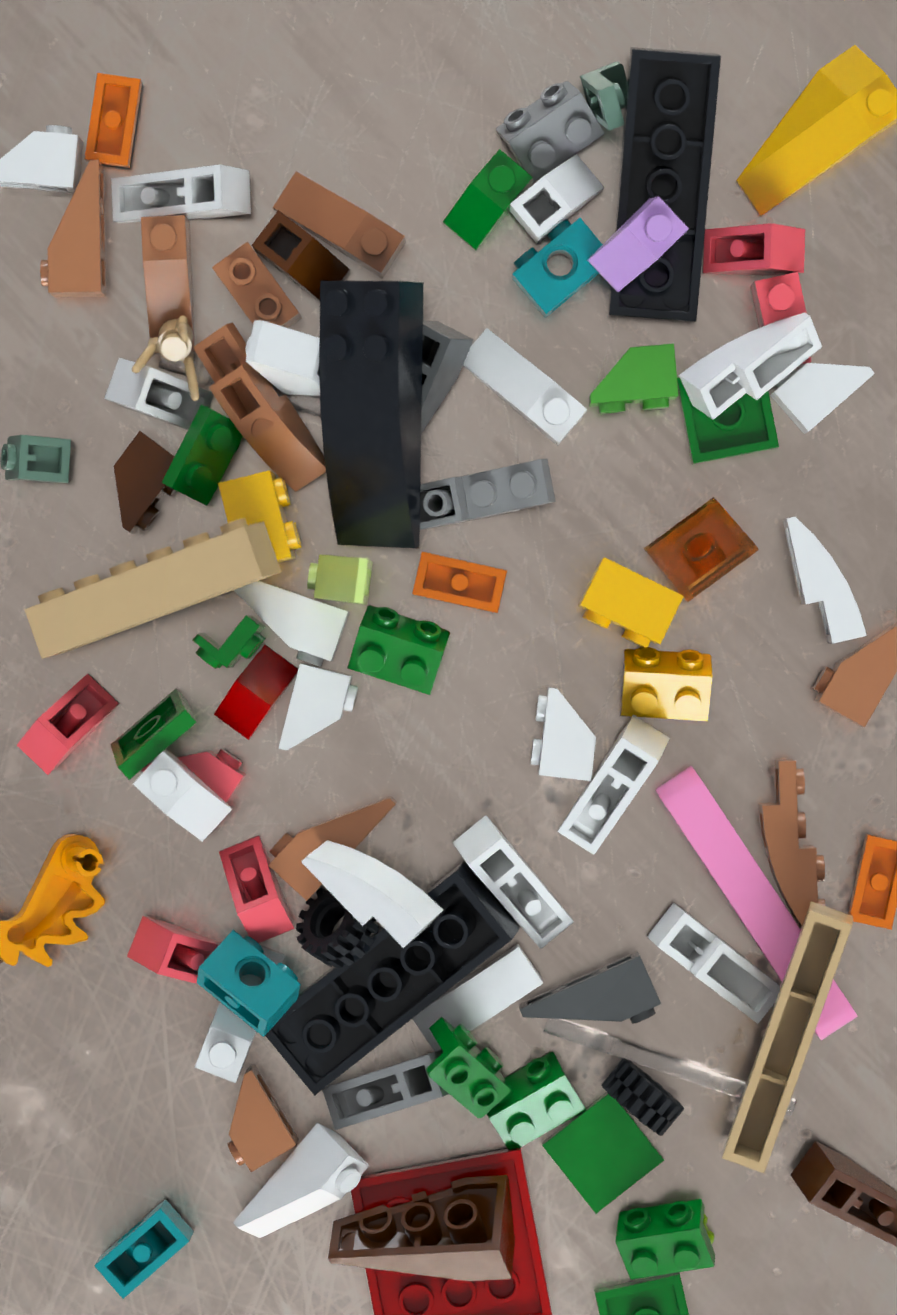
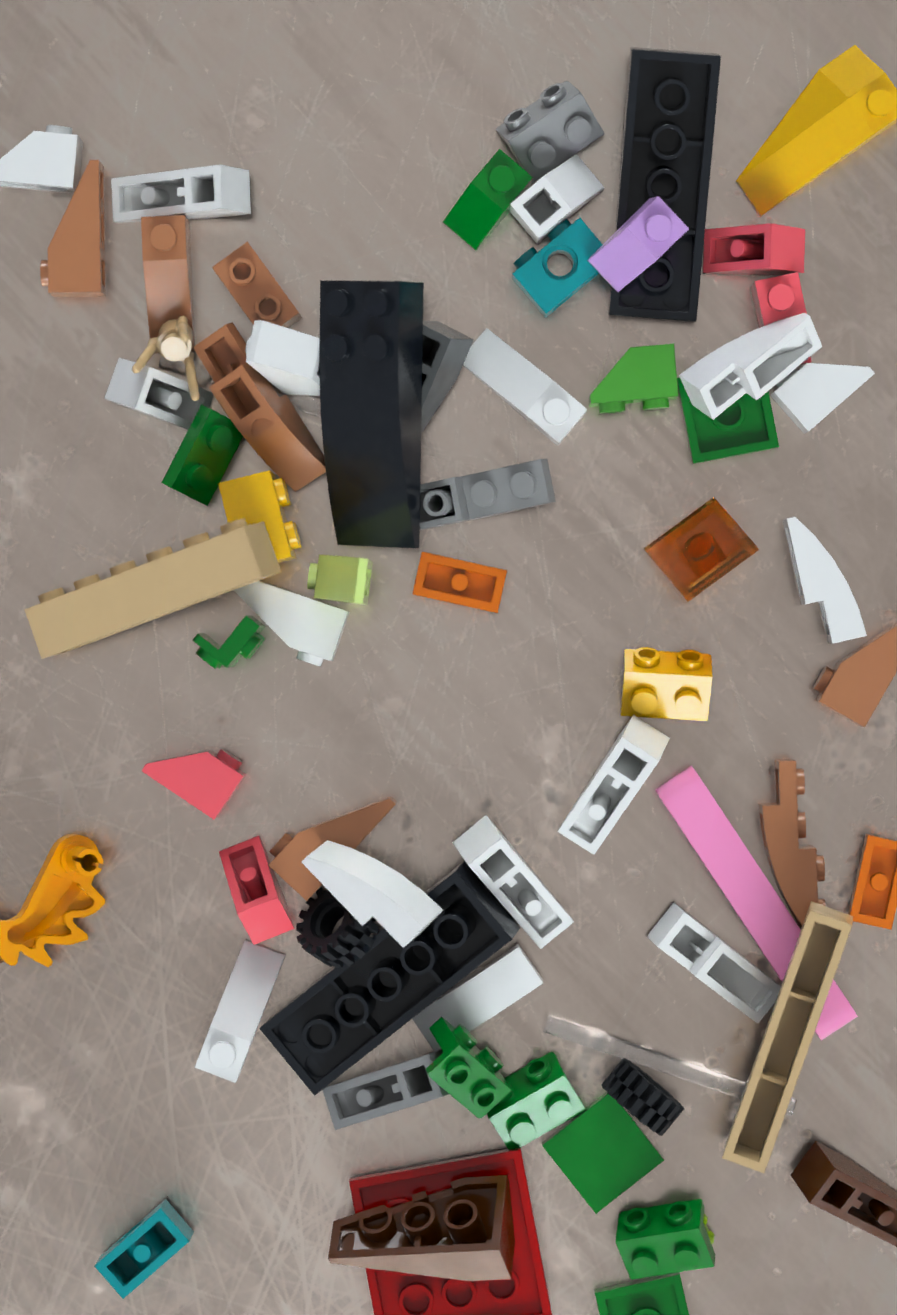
(36, 458): sand green bracket -> none
(67, 724): coral slope -> none
(113, 120): orange plate -> none
(139, 481): reddish brown slope -> none
(152, 734): green tile -> none
(170, 949): coral slope -> none
(182, 795): white slope -> none
(256, 691): red slope -> none
(256, 1005): teal brick -> none
(258, 1124): nougat slope -> none
(298, 254): reddish brown slope -> none
(308, 1180): white slope -> none
(316, 703): white slope -> none
(340, 224): nougat slope -> none
(398, 649): green bracket -> none
(566, 740): white slope -> none
(606, 94): sand green bracket -> none
(607, 994): dark grey slope -> none
(630, 602): yellow brick -> none

